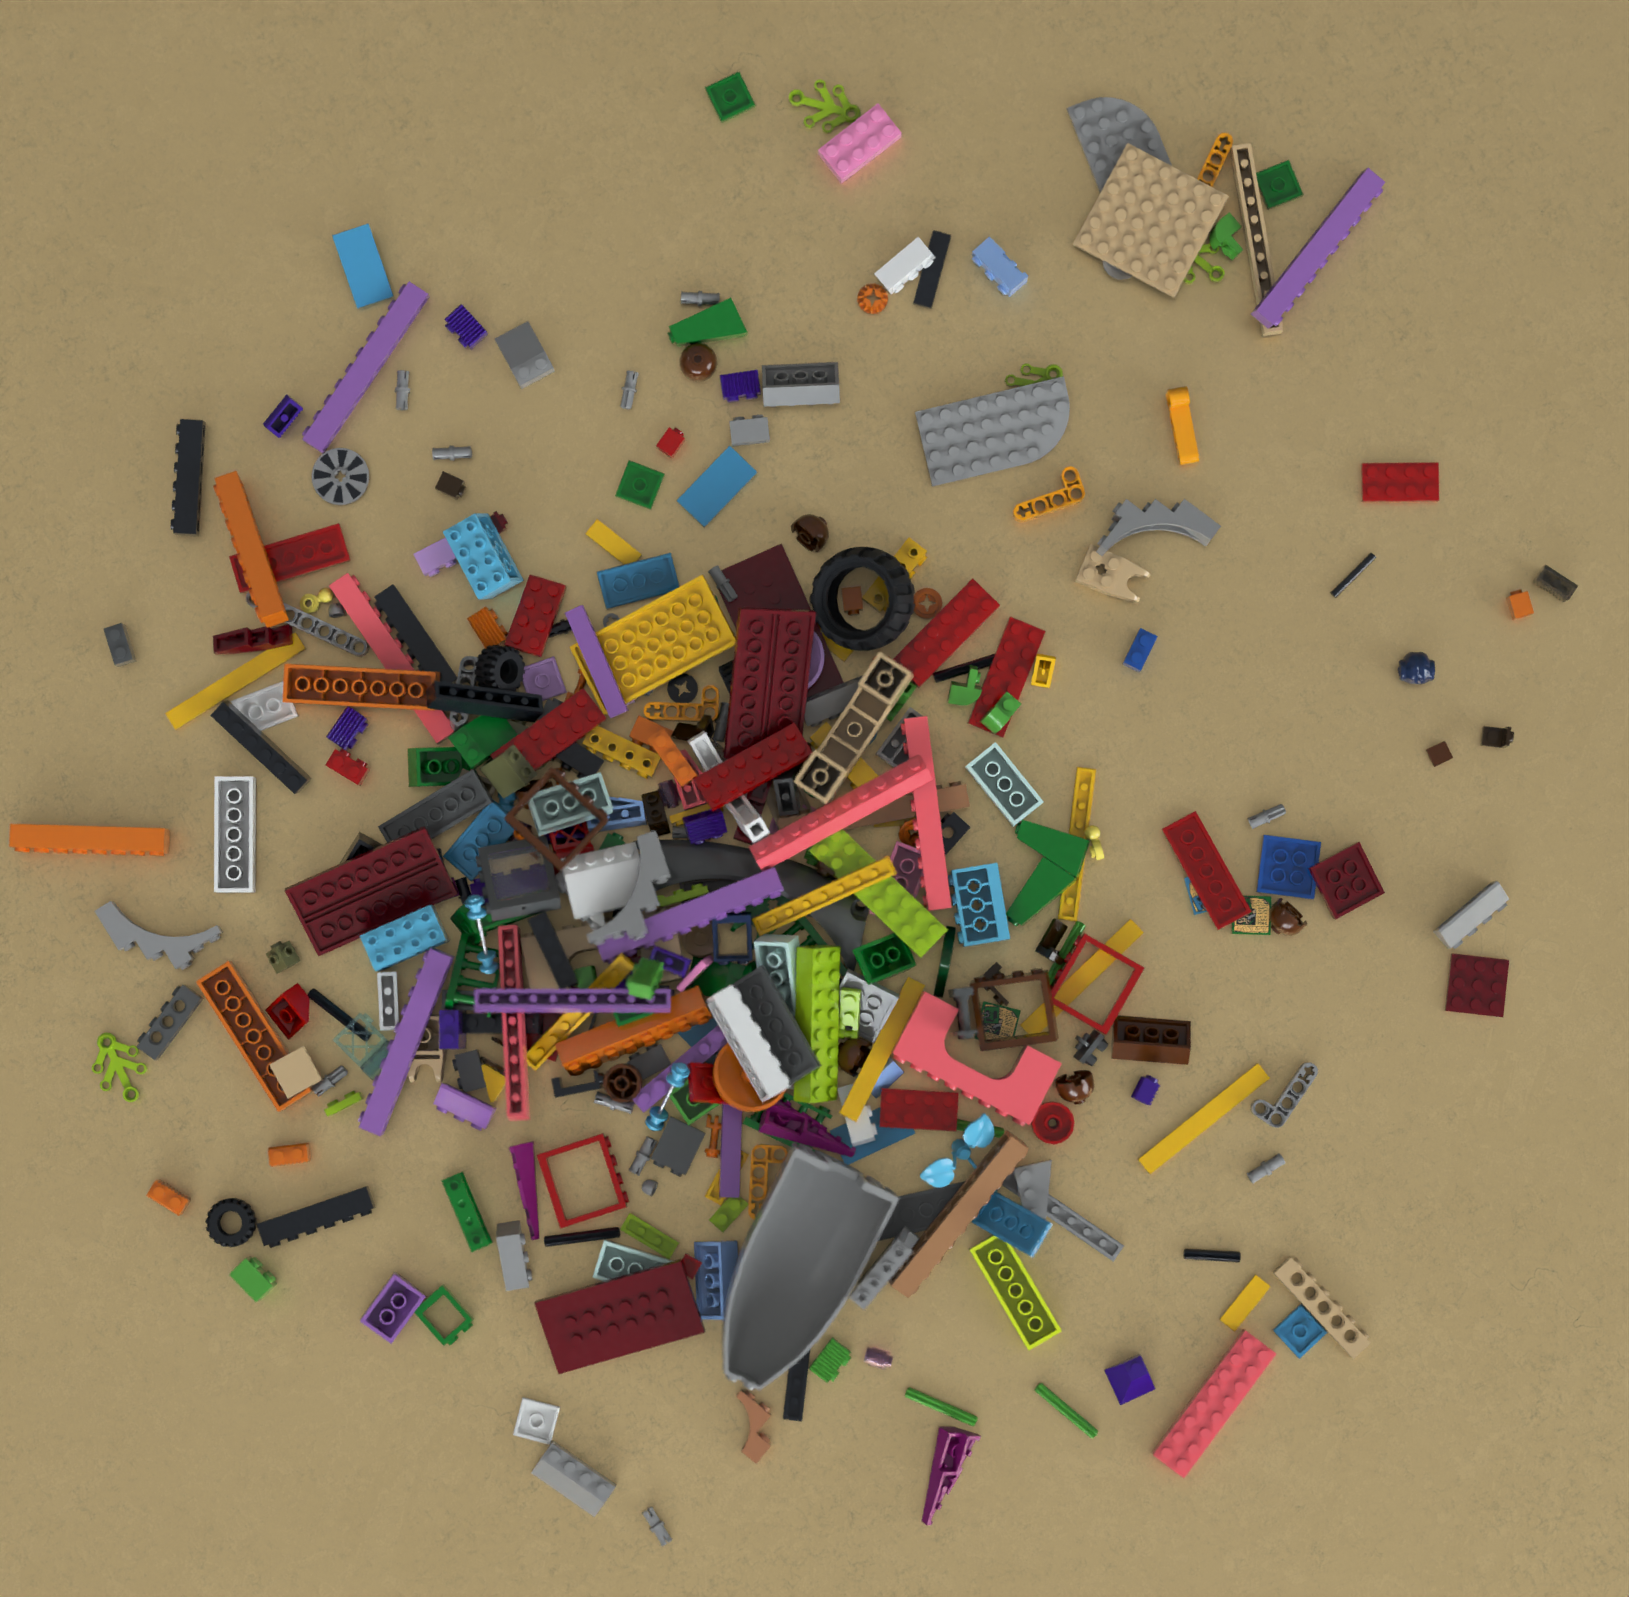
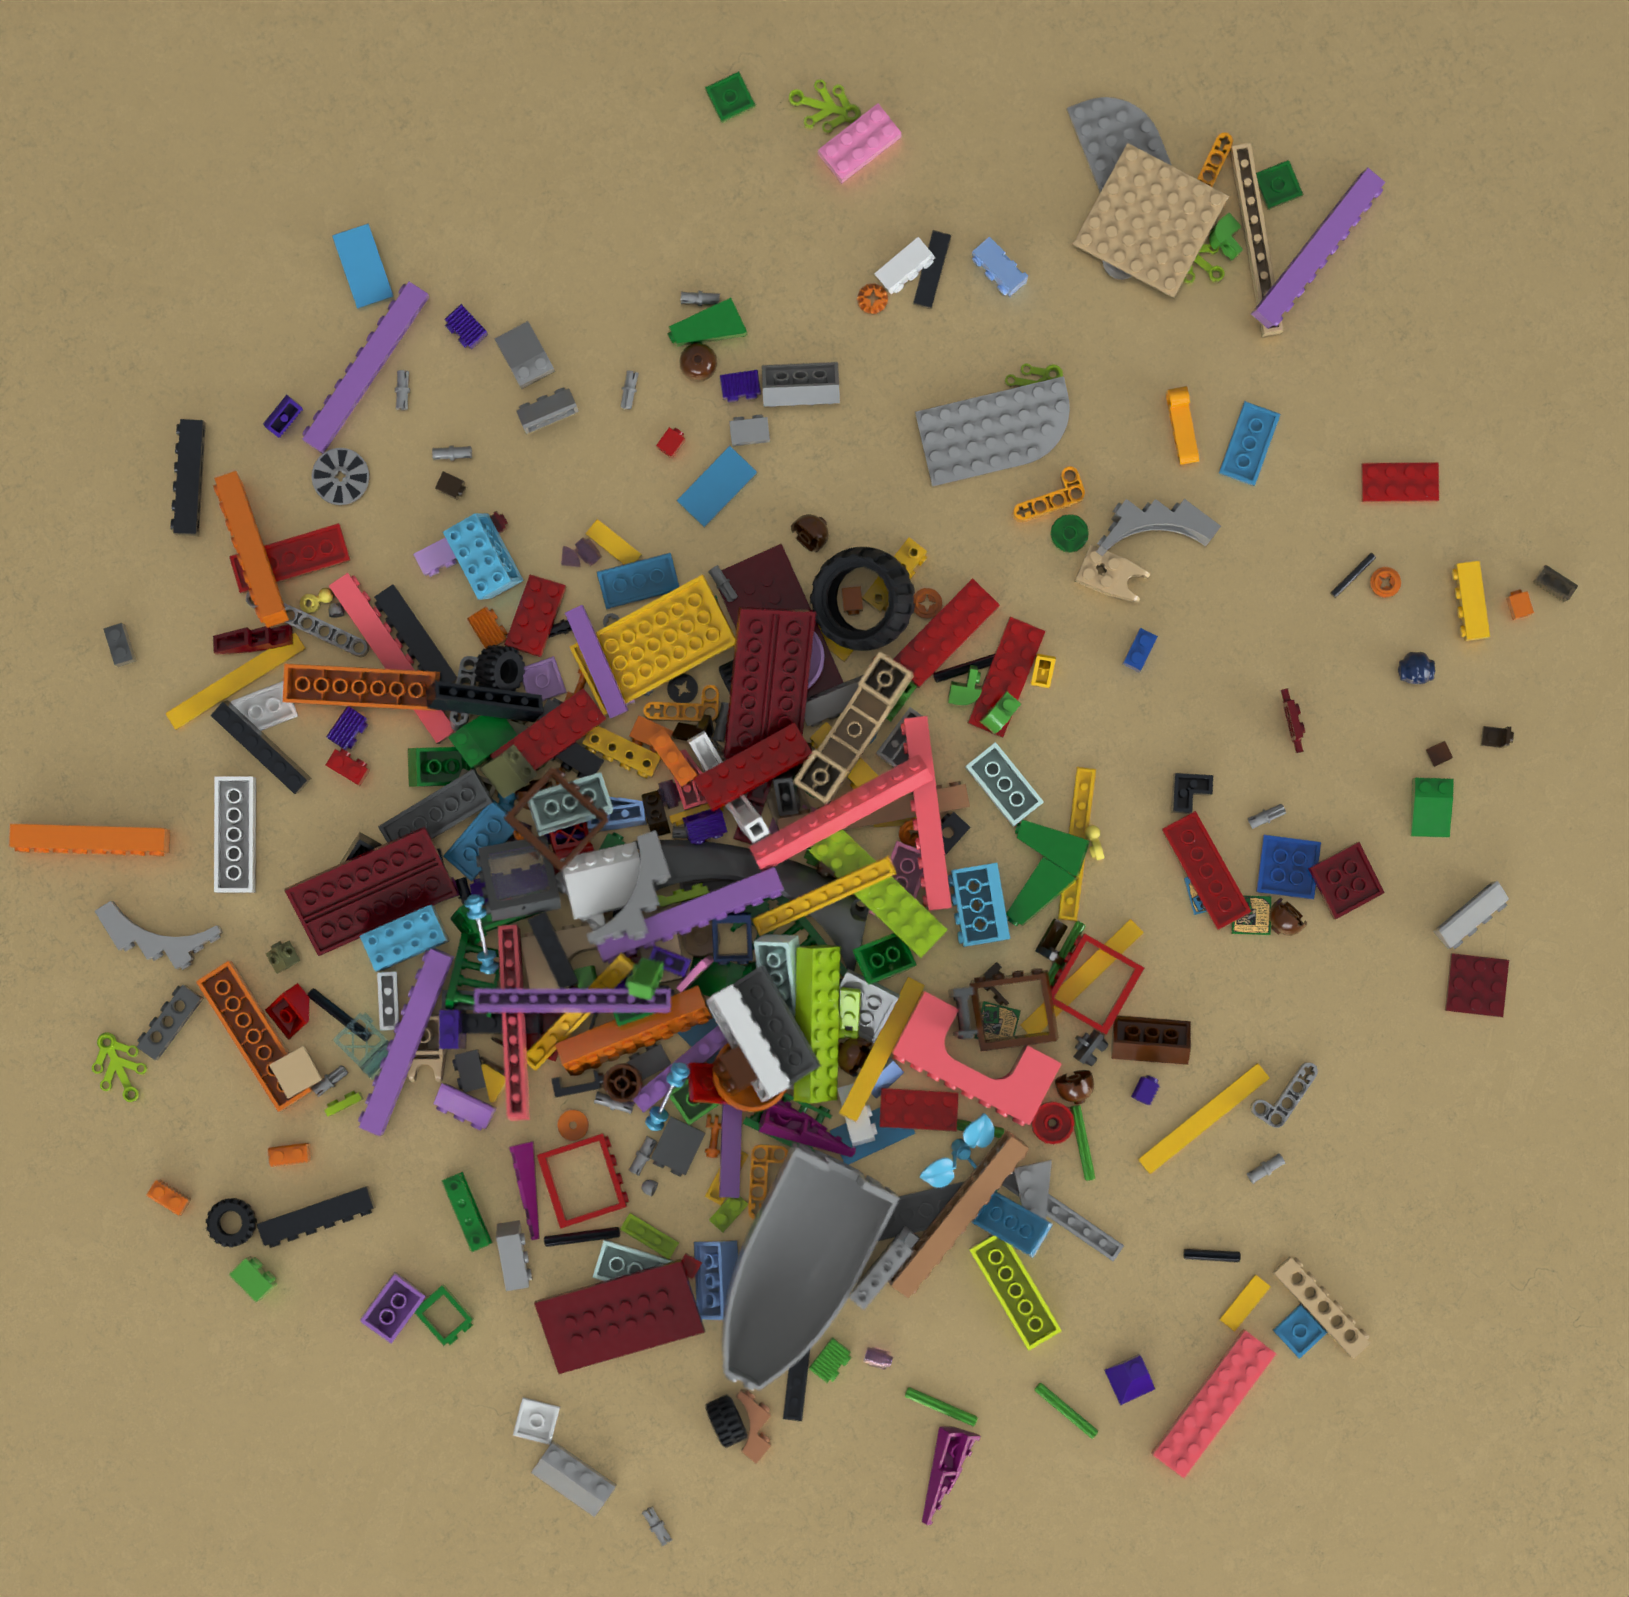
(547, 410): none -> light grey slope
(564, 1125): none -> orange piece
(569, 558): none -> tile
(587, 551): none -> brick
(639, 485): green tile -> none
(726, 1421): none -> black tyre
(735, 1071): none -> reddish brown brick
(945, 961): dark green beam -> none
(1069, 533): none -> green tile
(1082, 1141): none -> bright green axle
(1185, 787): none -> black brick
(1249, 443): none -> dark azure tile
(1295, 727): none -> dark red plate
(1394, 581): none -> orange gear
(1431, 807): none -> green slope
(1471, 601): none -> yellow brick

